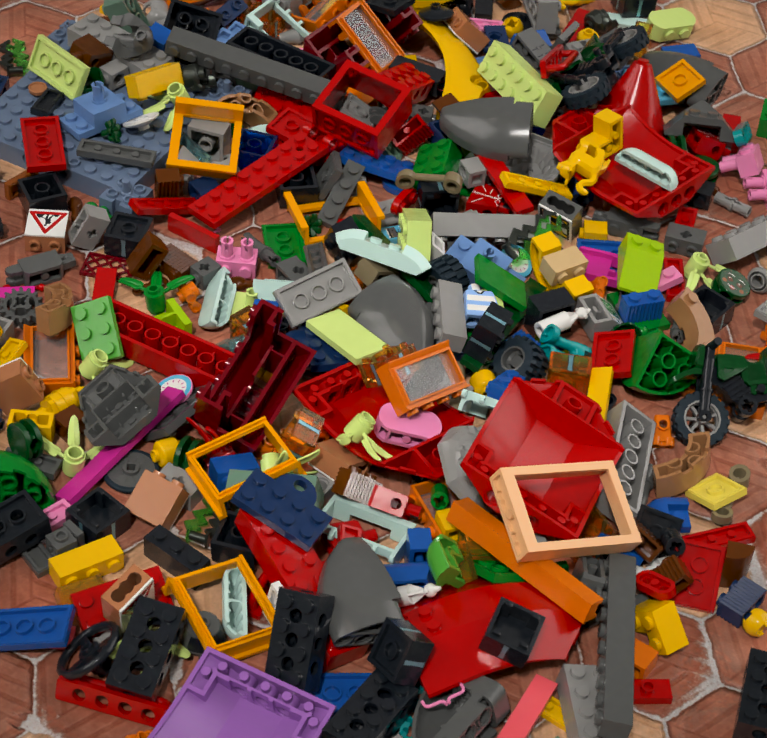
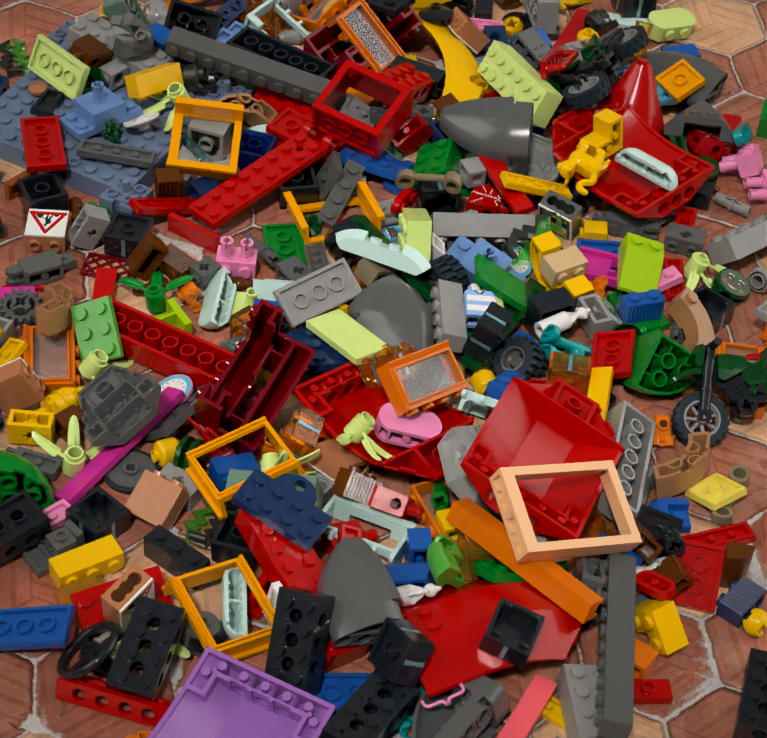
(25, 438): dark green head -> none
(567, 34): dark grey tile -> none

